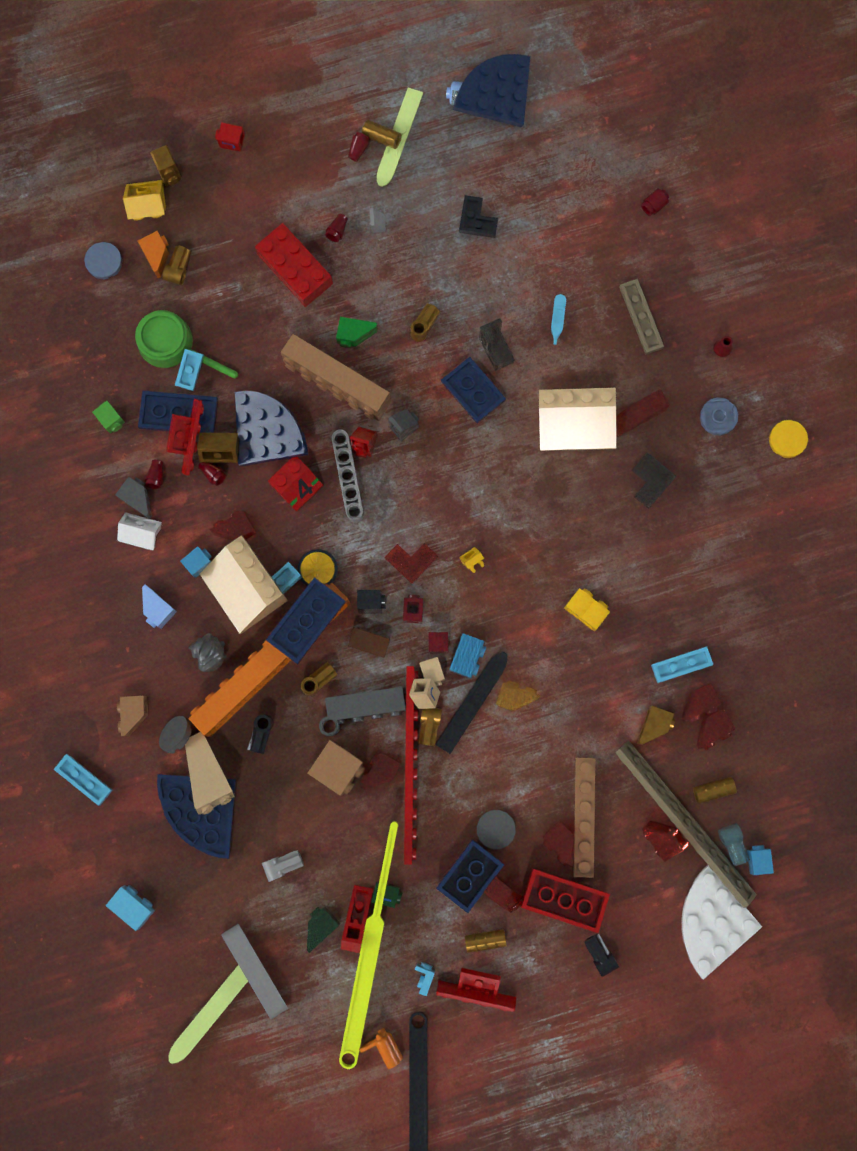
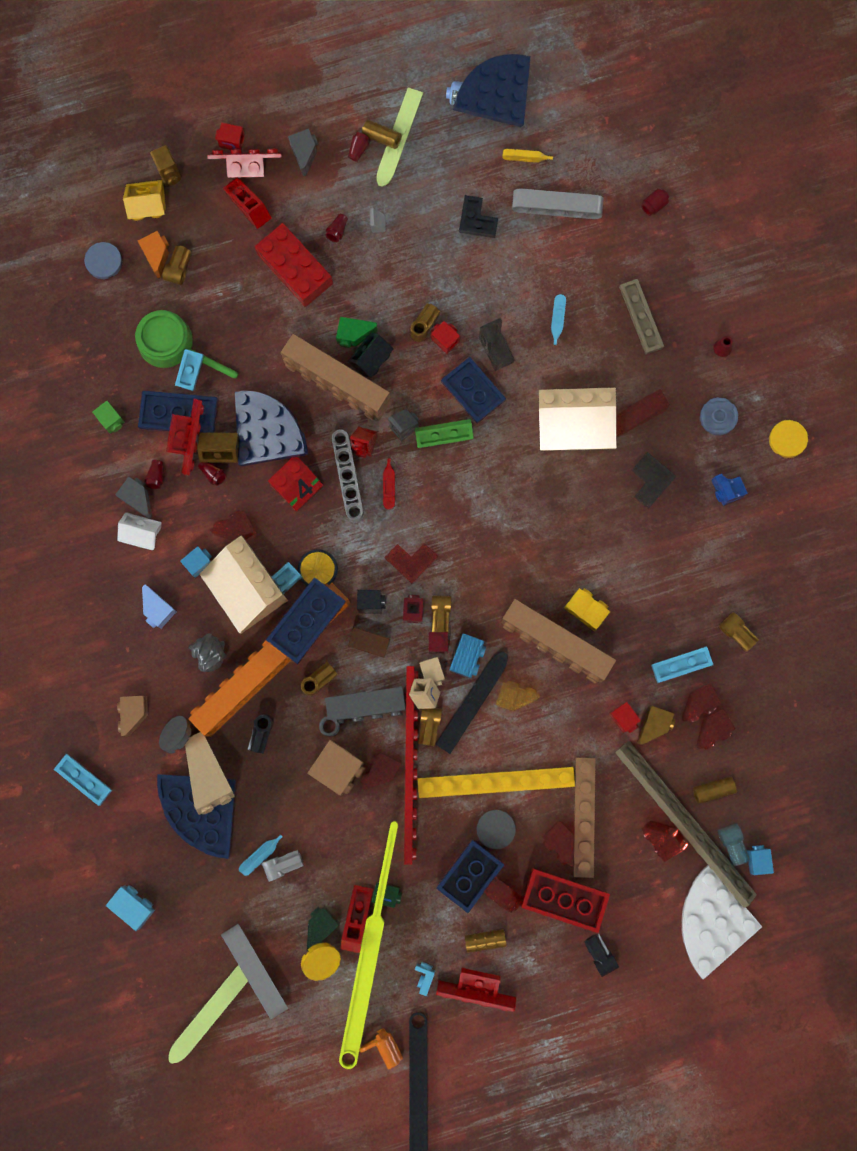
(245, 163): none -> bracket
(248, 203): none -> red slope
(259, 856): none -> medium azure piece
(304, 149): none -> dark grey slope
(320, 961): none -> yellow tile
(370, 355): none -> black brick
(389, 486): none -> red piece
(440, 608): none -> pearl gold piece
(444, 433): none -> bright green plate
(445, 336): none -> red brick
(471, 558): yellow tile -> none
(496, 782): none -> yellow plate
(524, 155): none -> yellow piece
(557, 203): none -> light grey beam
(558, 641): none -> medium nougat brick
(625, 718): none -> red brick
(728, 489): none -> blue brick
(735, 628): none -> pearl gold piece

